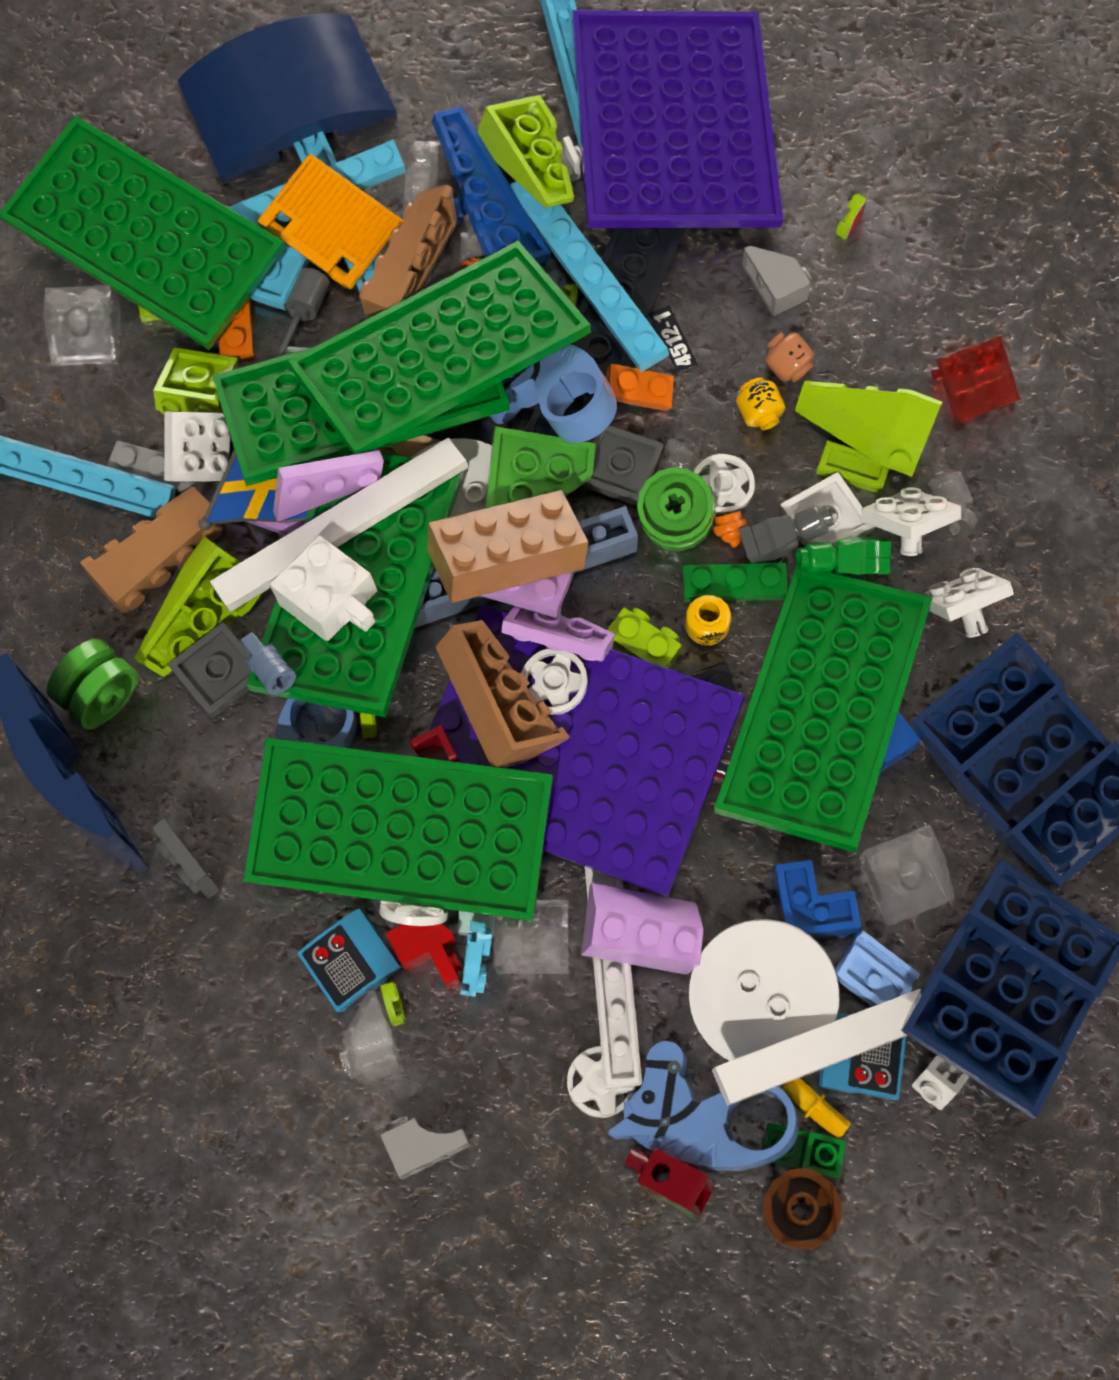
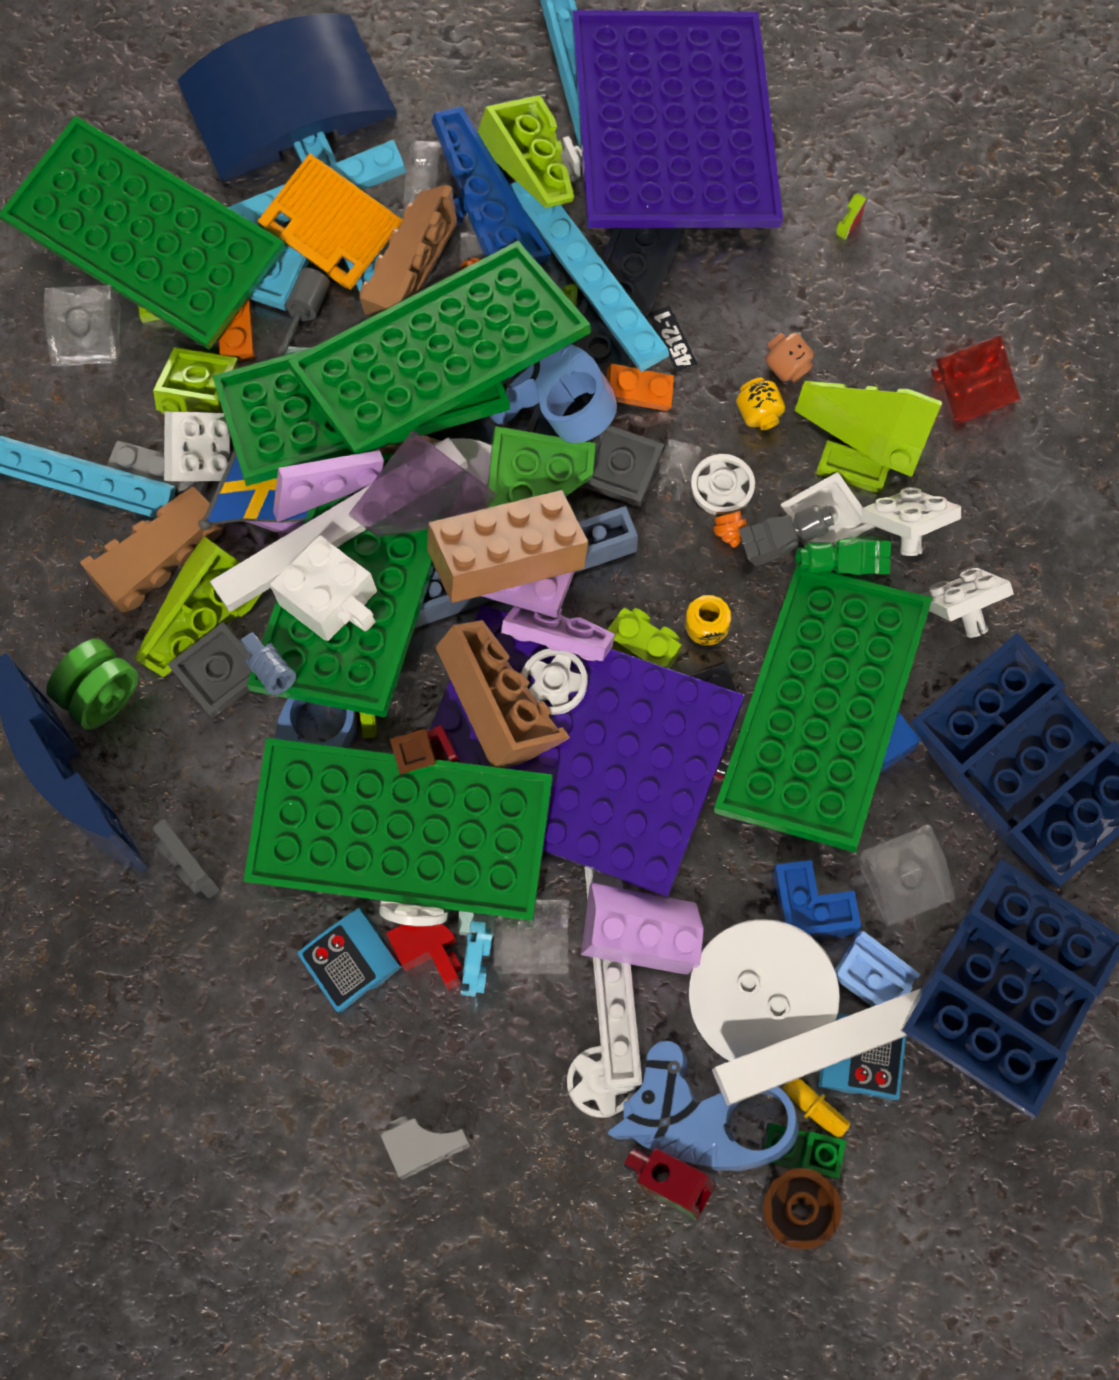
(370, 1044): clear slope -> none
(393, 1003): lime tile -> none
(413, 751): none -> reddish brown plate
(418, 489): none -> clear purple plate
(673, 489): bright green wheel -> none
(736, 581): green plate -> none
(777, 278): light grey slope -> none
(939, 1082): white bracket -> none
(955, 491): clear plate -> none

